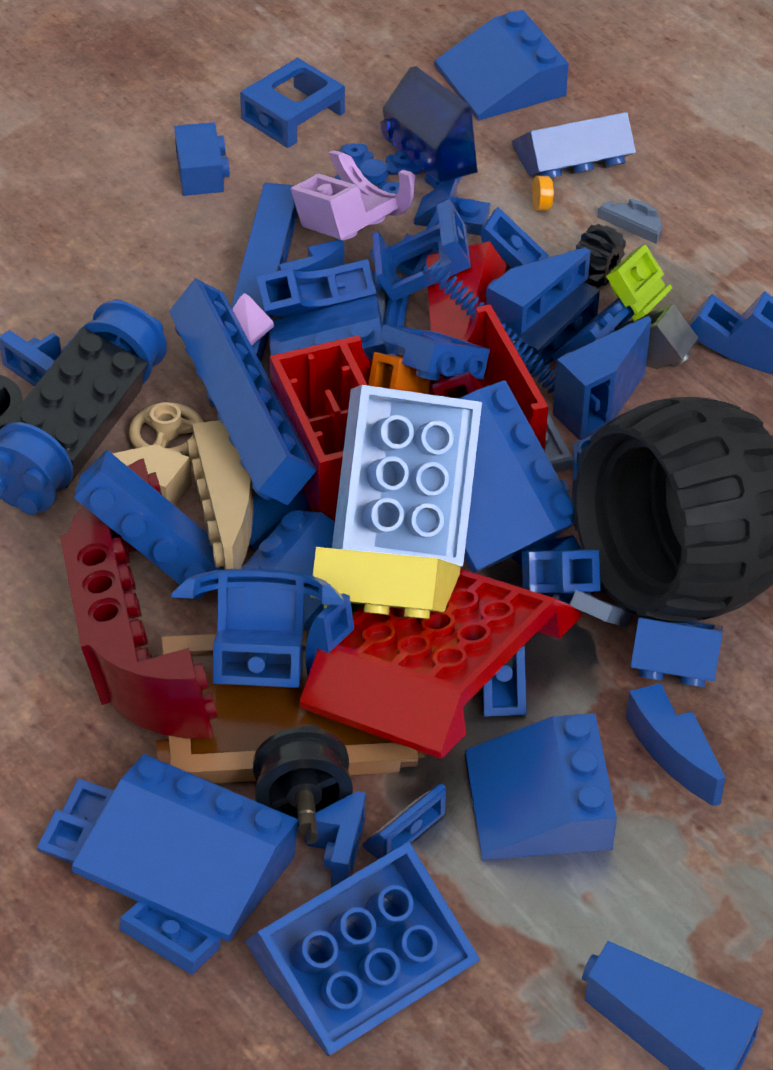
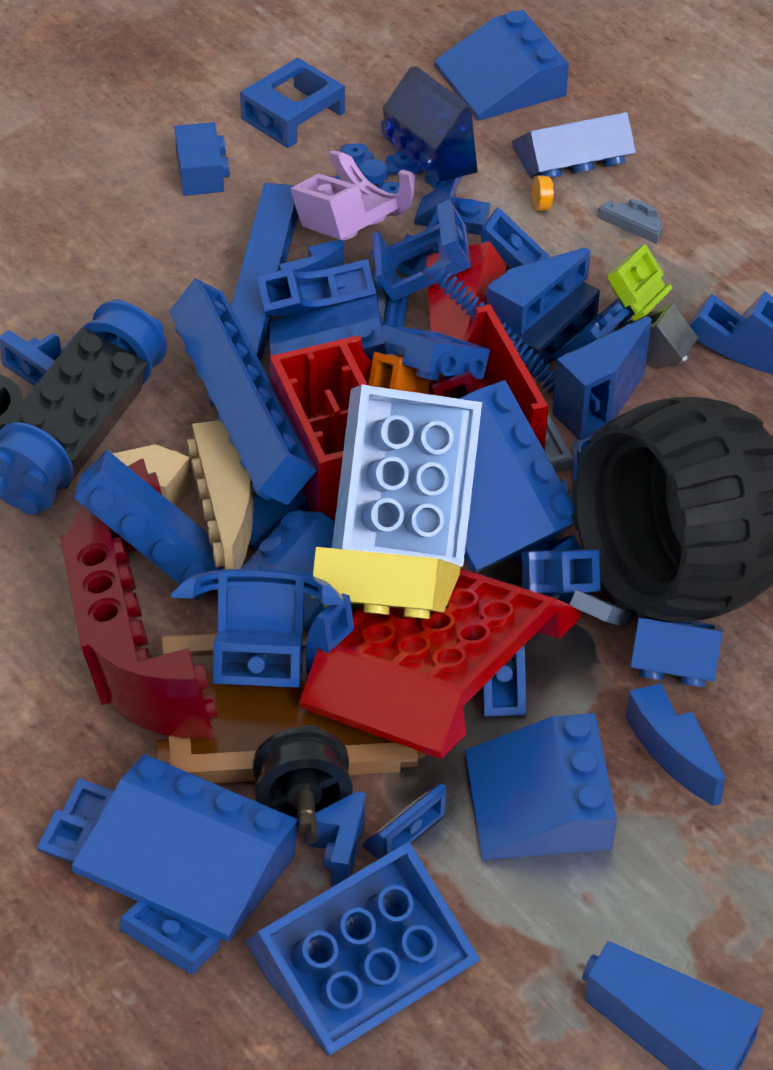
(167, 423): tan piece -> none
(252, 318): lavender slope -> none
(605, 253): black gear -> none

